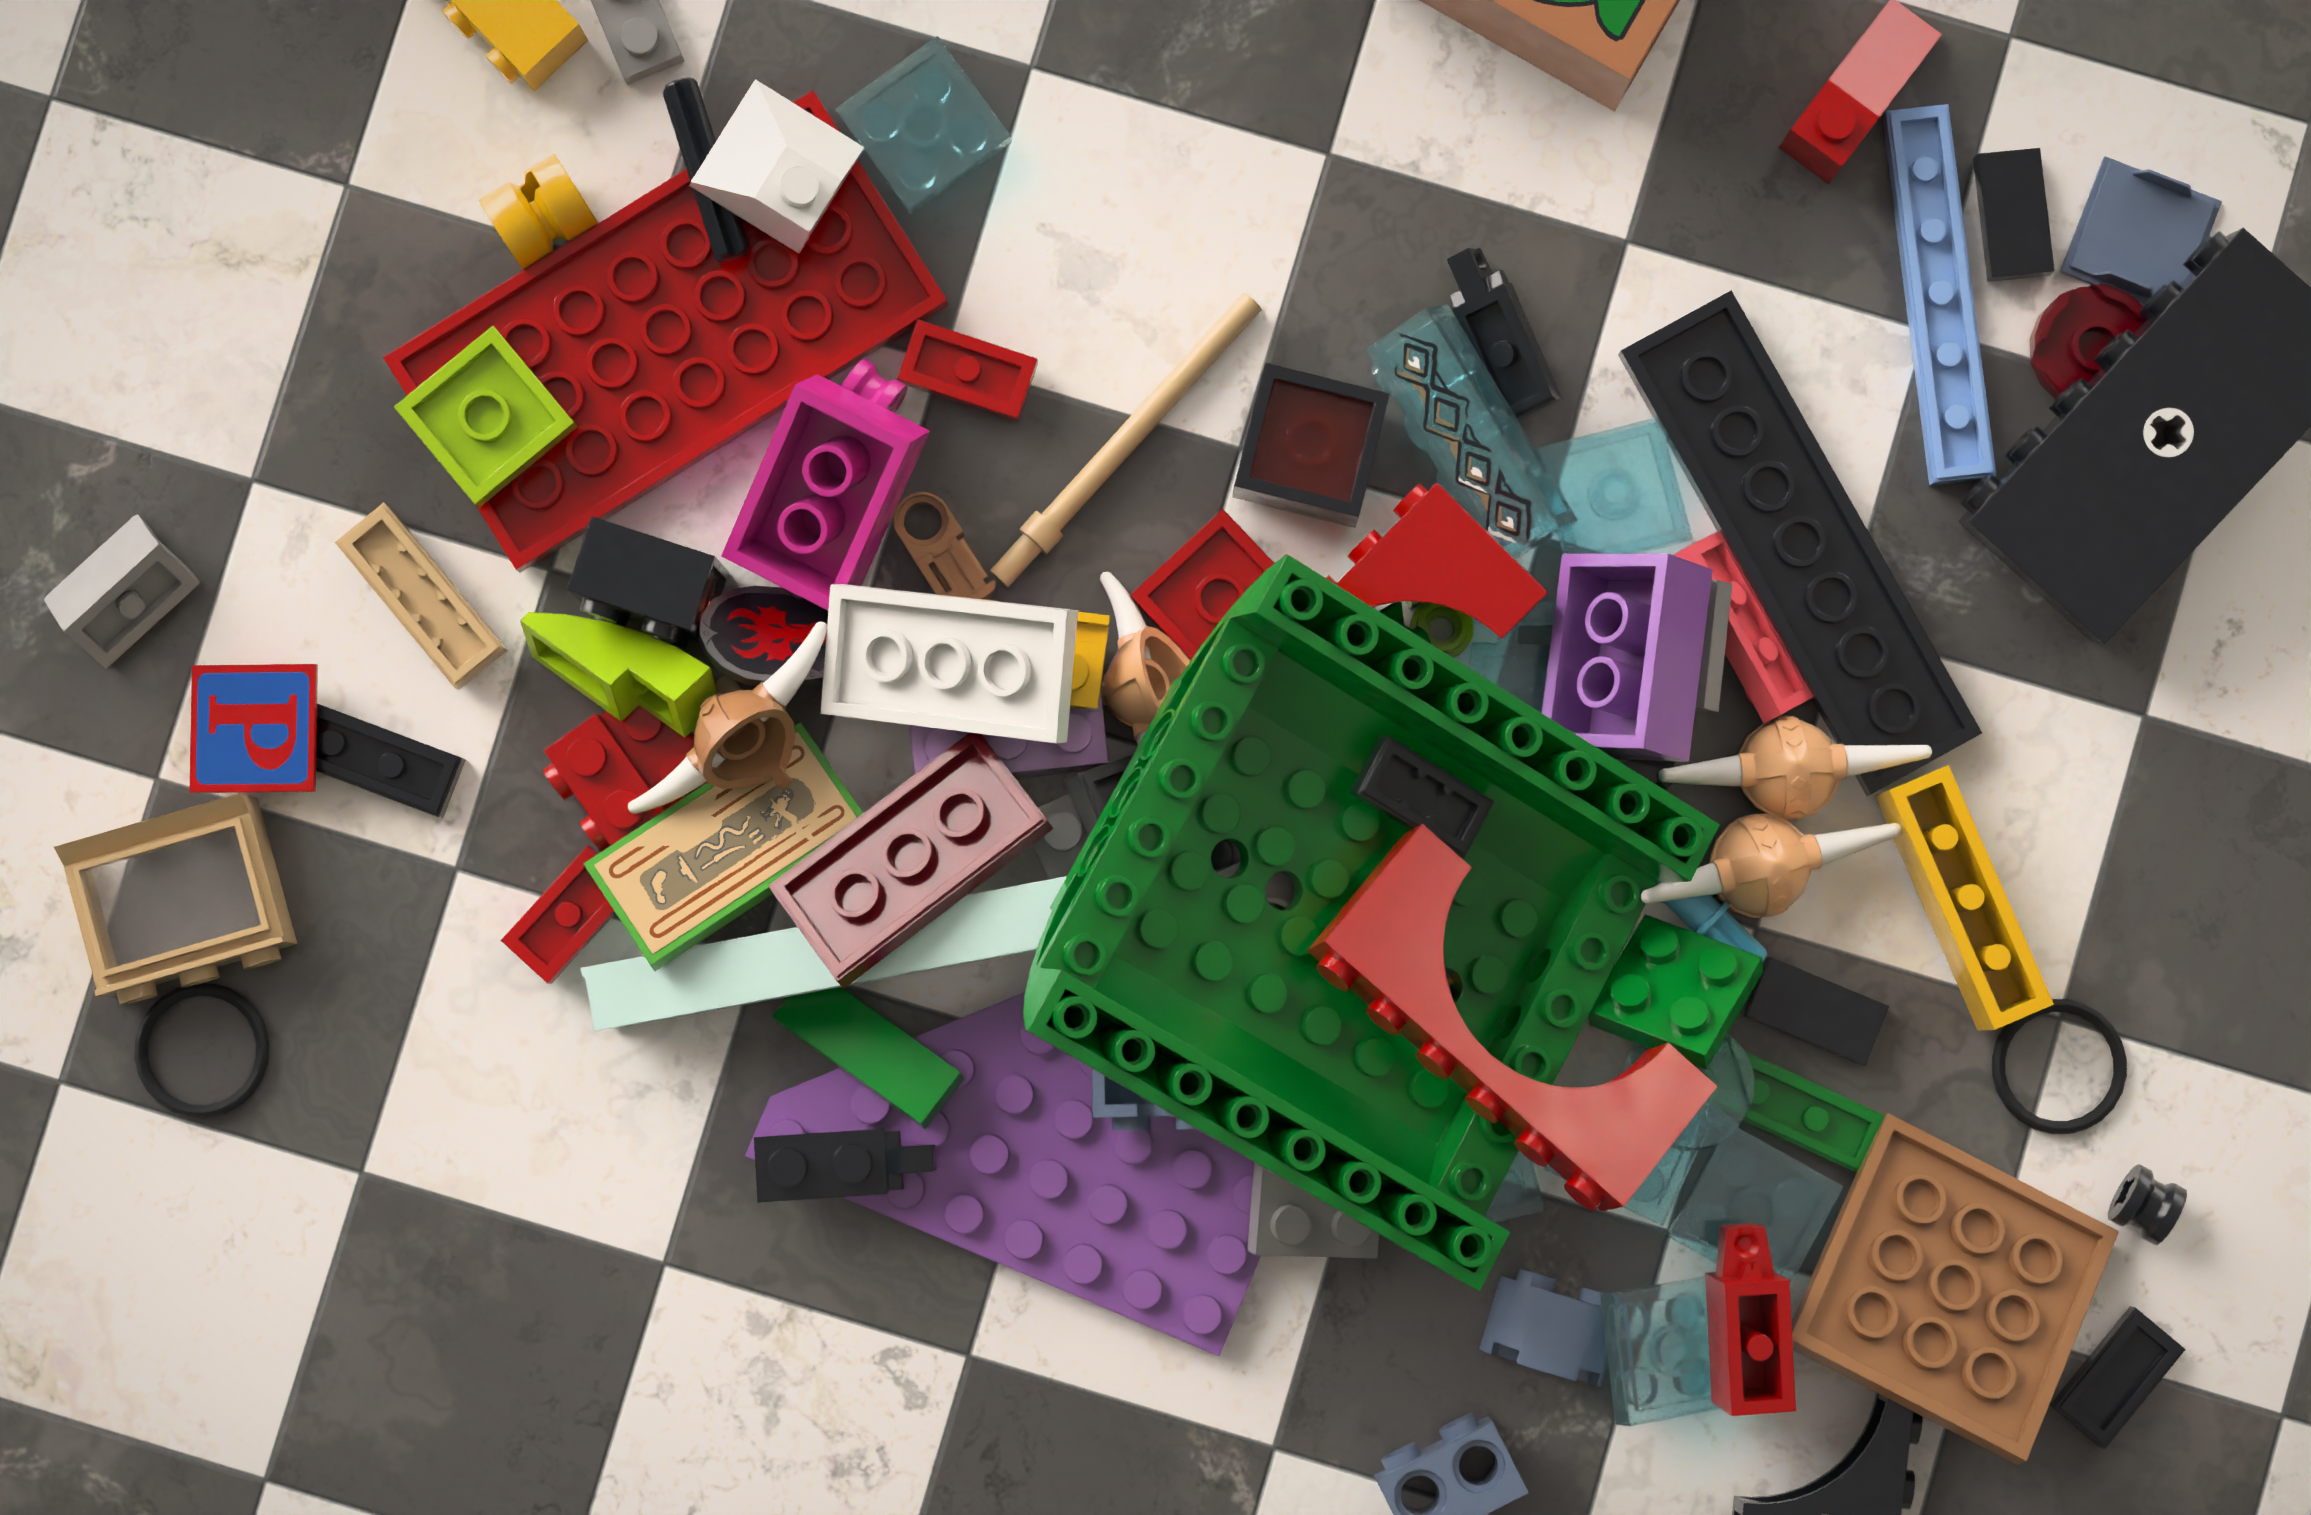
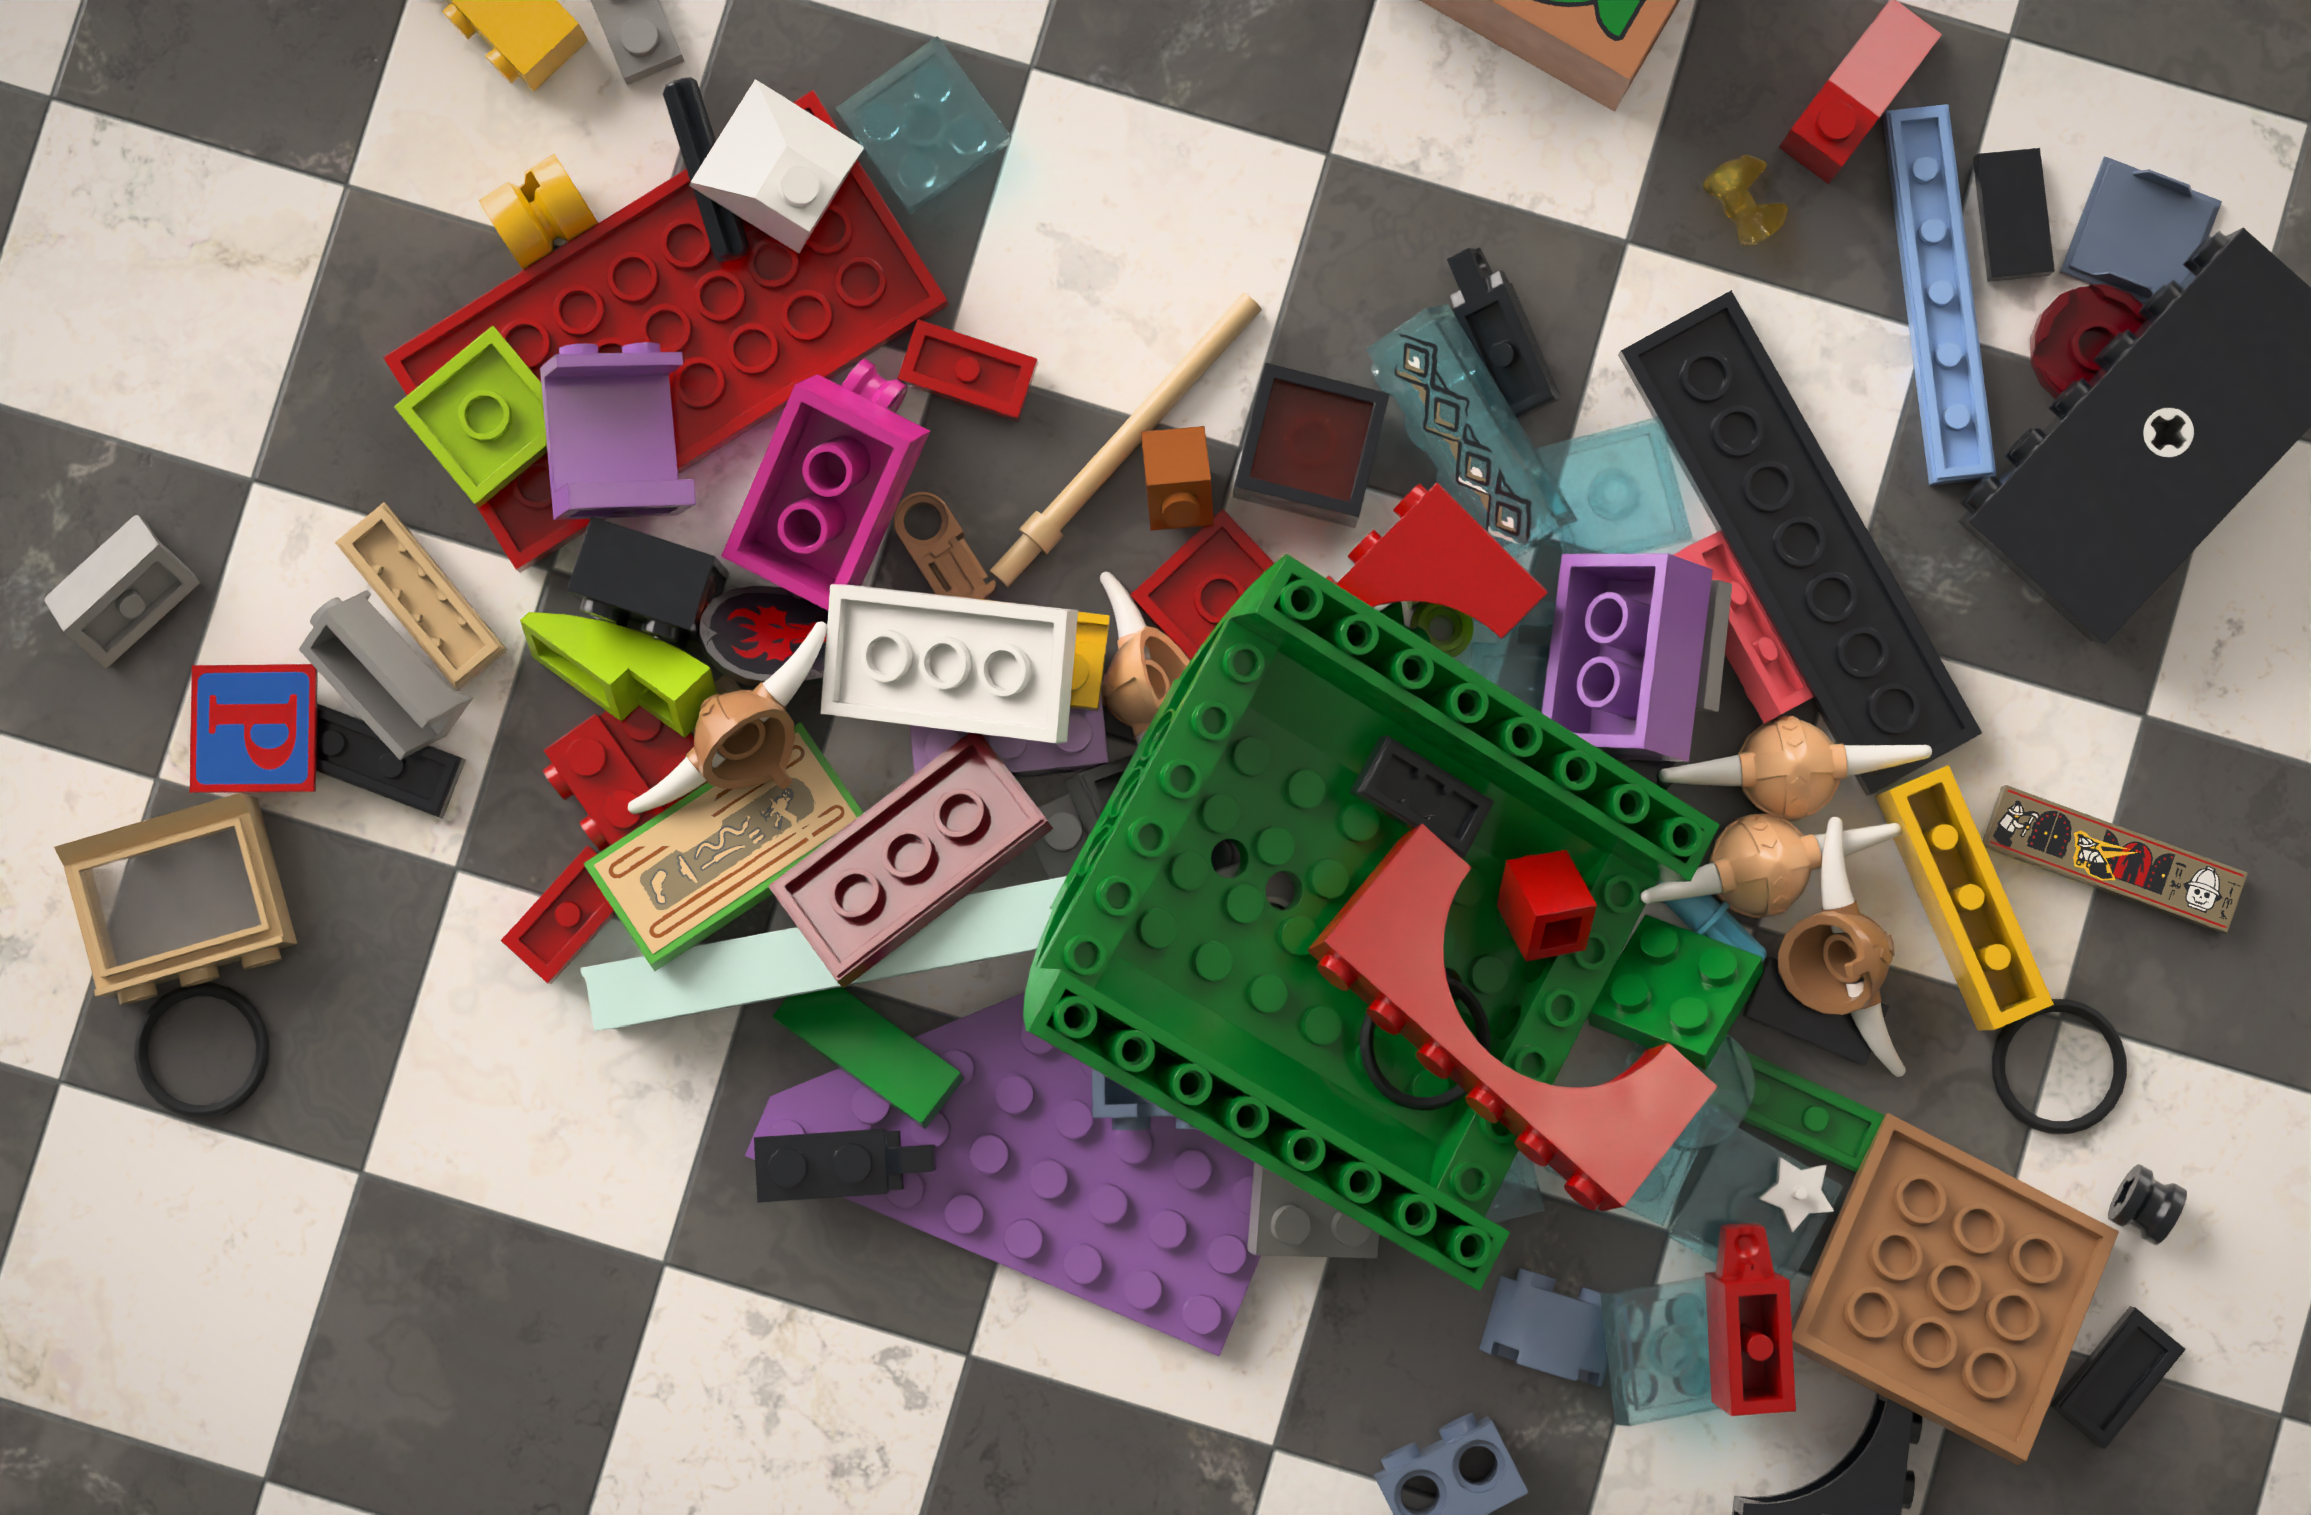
(381, 675): none -> light grey window
(612, 433): none -> medium lavender panel
(1177, 478): none -> dark orange brick
(1409, 1101): none -> black tyre
(1546, 905): none -> red brick
(1730, 185): none -> clear yellow piece
(1797, 1192): none -> white piece
(1841, 956): none -> medium nougat helmet
(2114, 859): none -> tile

